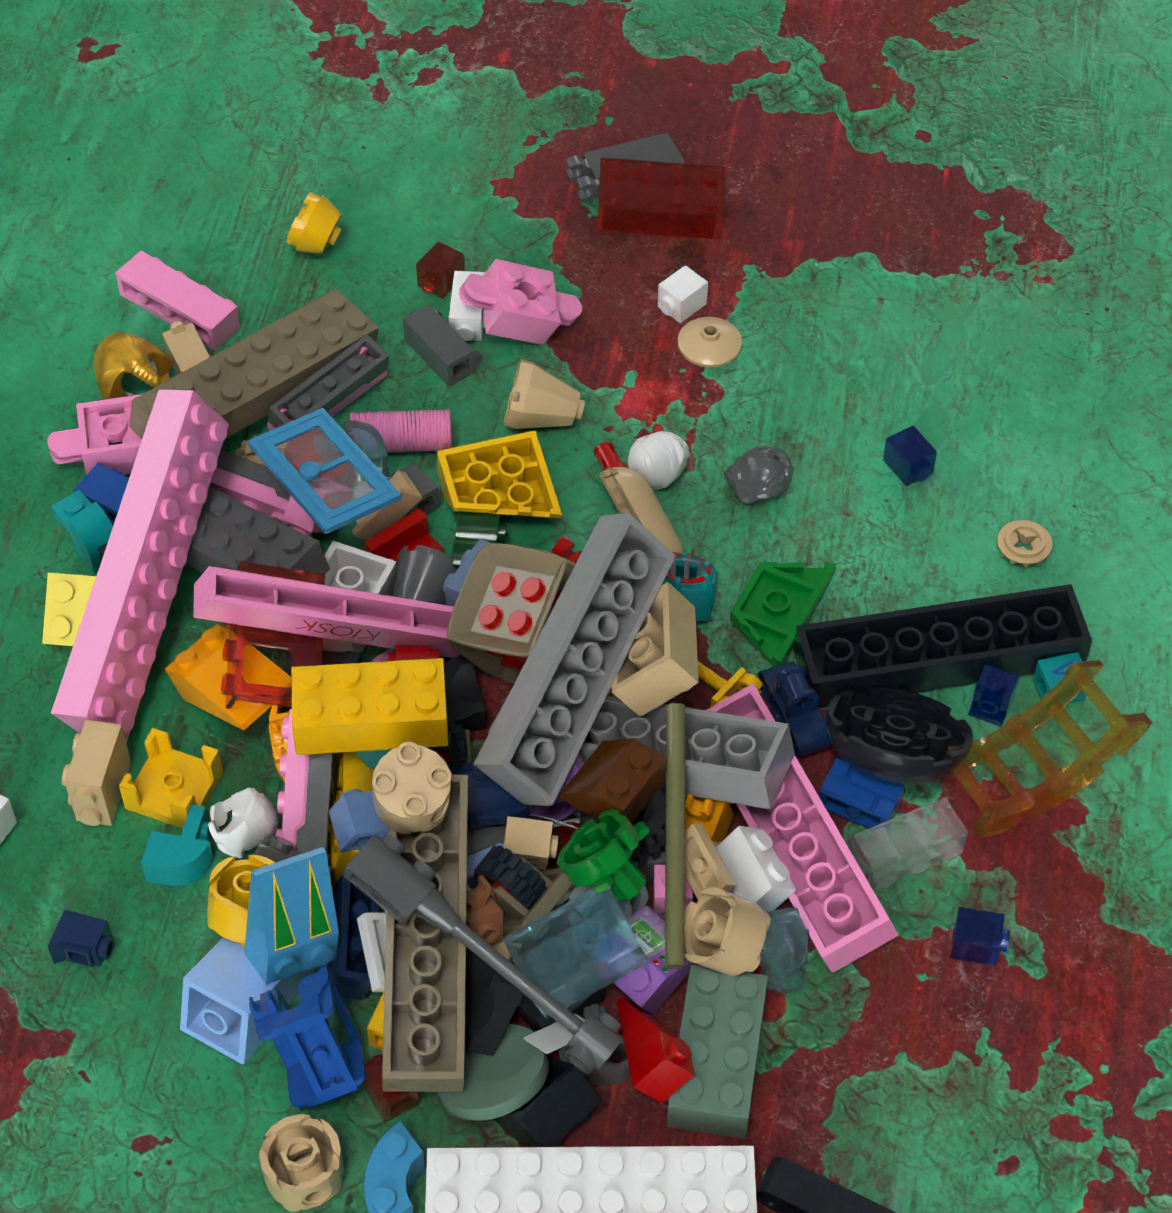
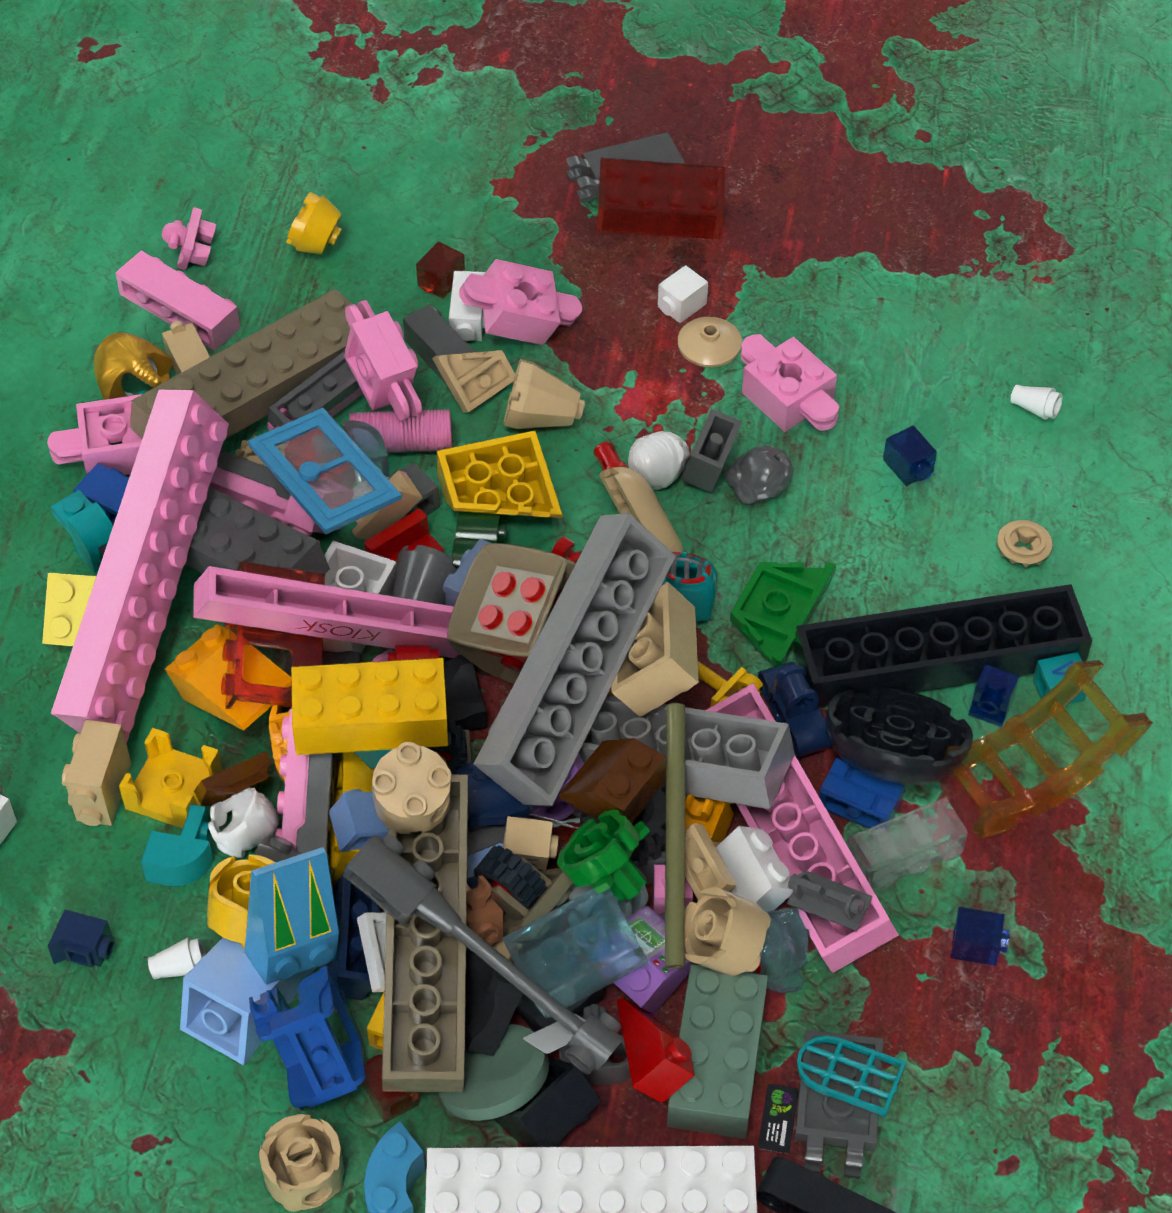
(176, 959): none -> white cone
(197, 229): none -> bright pink hips
(233, 780): none -> reddish brown slope
(381, 360): none -> bright pink brick
(474, 376): none -> tan wing
(711, 450): none -> dark grey brick
(778, 1118): none -> black sticker
(789, 383): none -> bright pink brick
(828, 899): none -> dark grey hinge
(831, 1121): none -> dark grey tile
(865, 1069): none -> teal window
(1038, 400): none -> white cone

